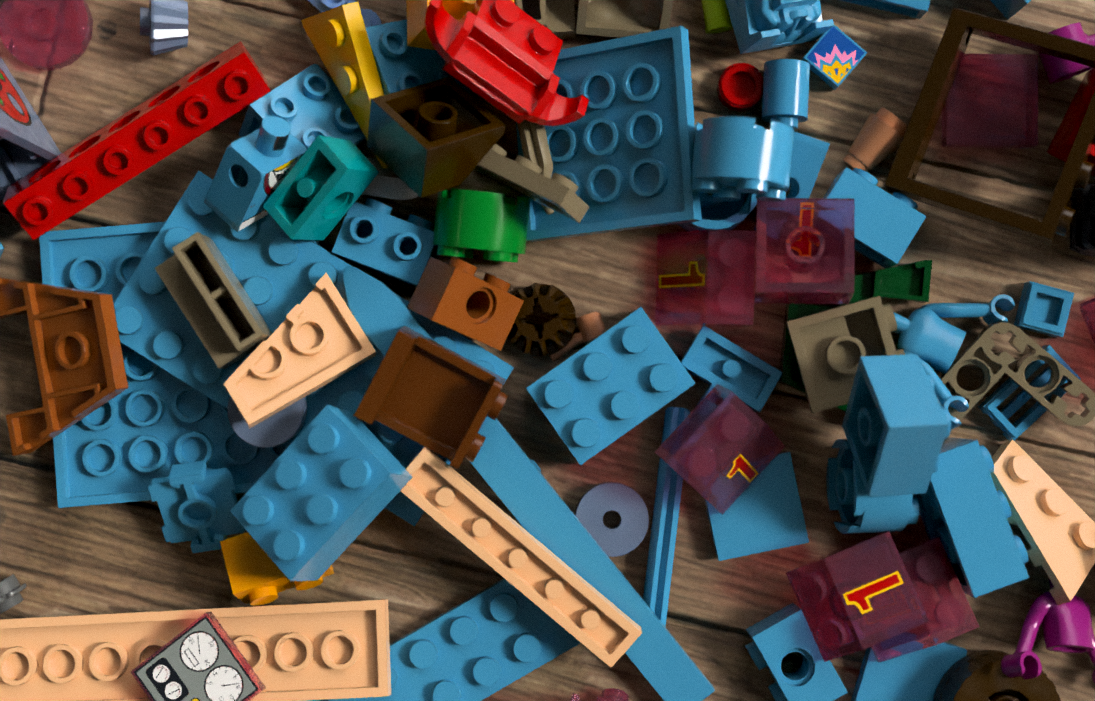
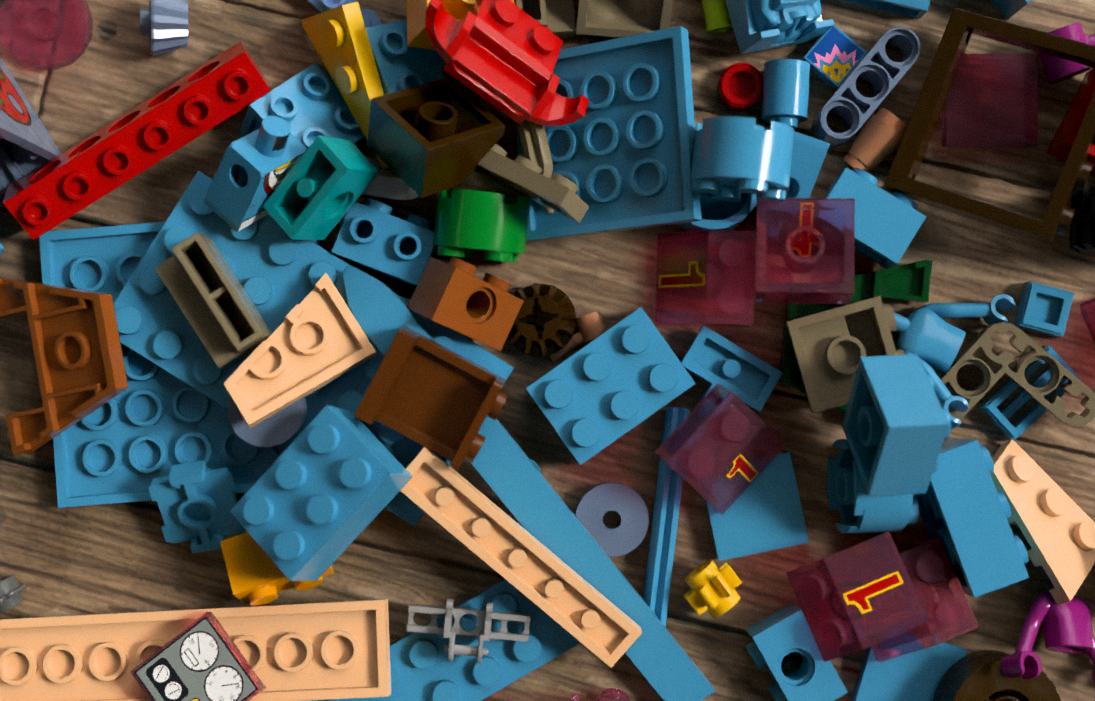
(450, 631): none -> light grey piece
(712, 588): none -> yellow gear
(880, 72): none -> sand blue beam

